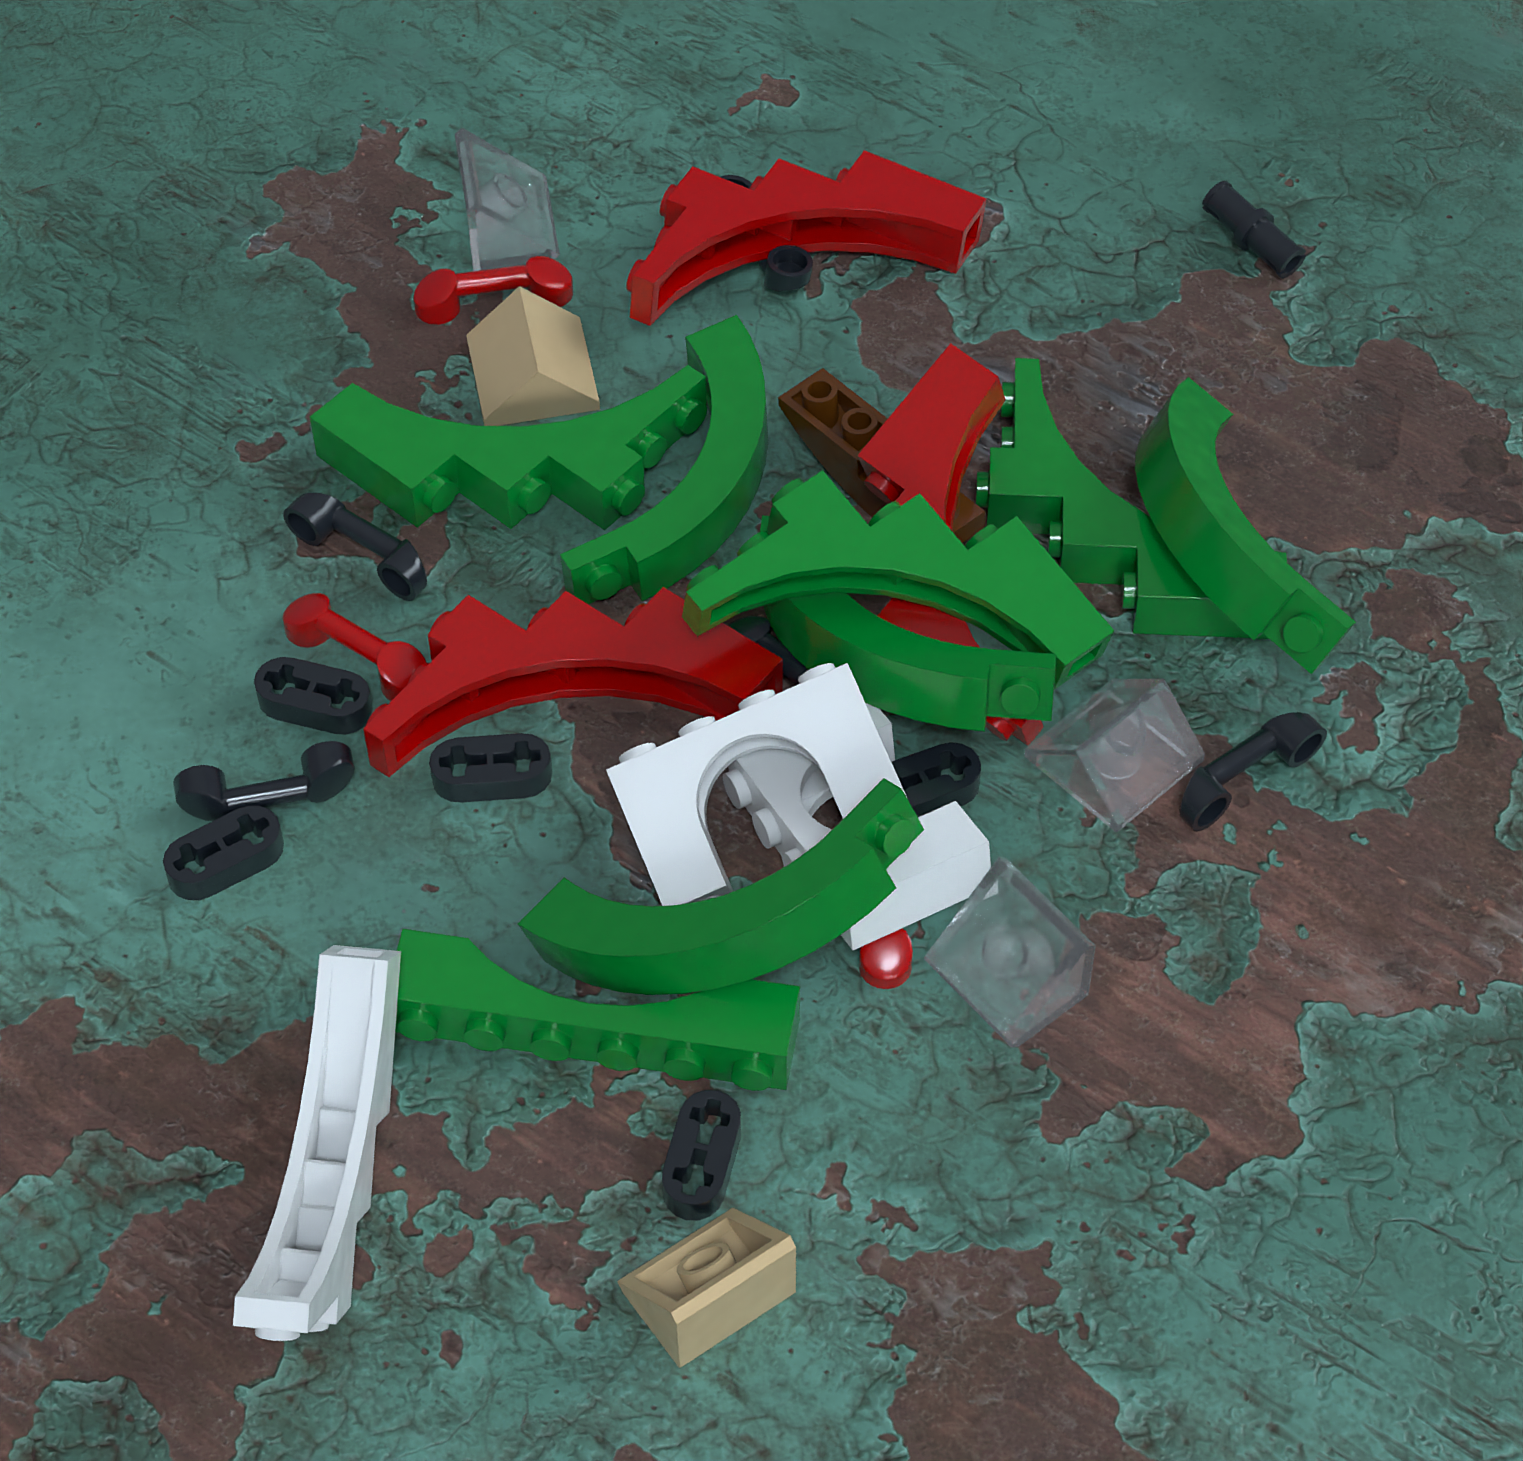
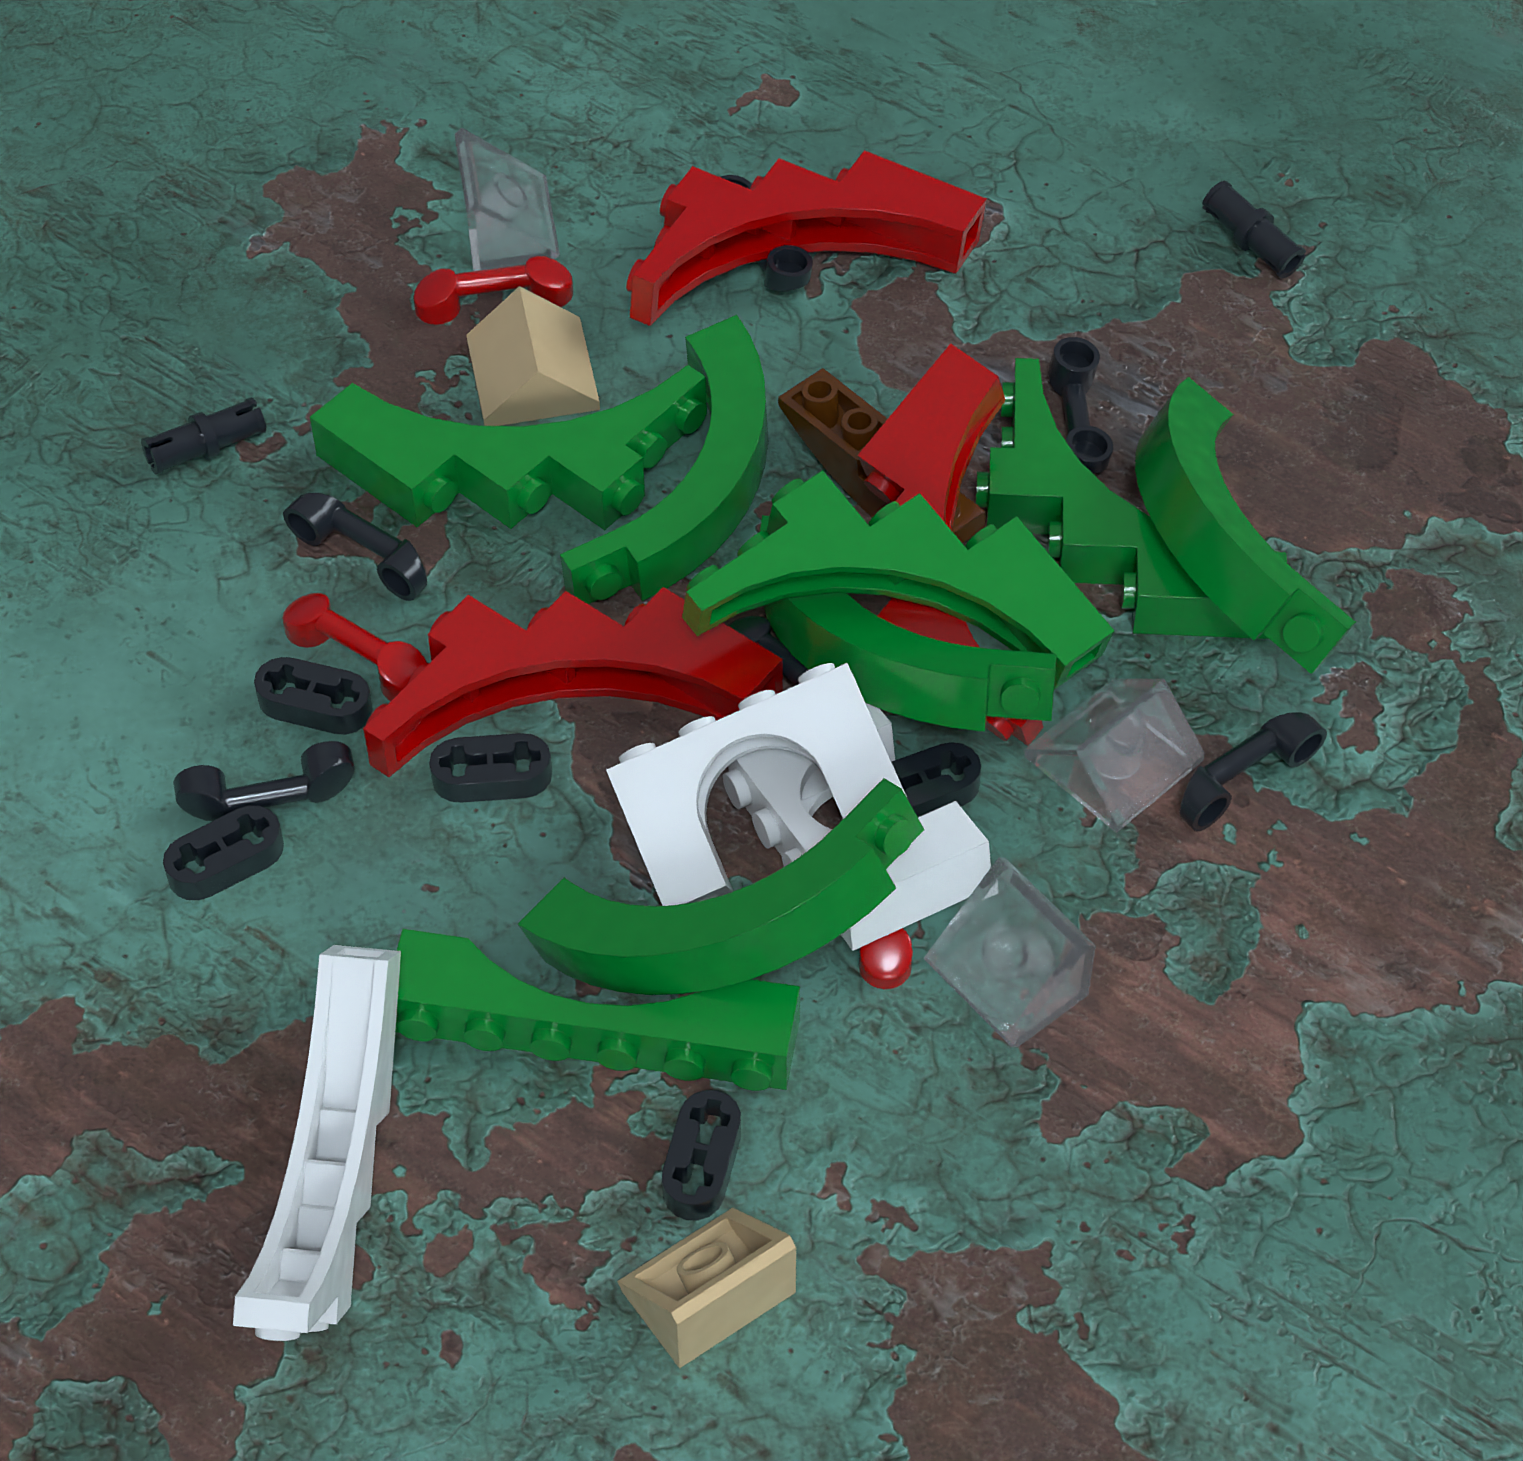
(203, 435): none -> black pin
(1071, 376): none -> black bar

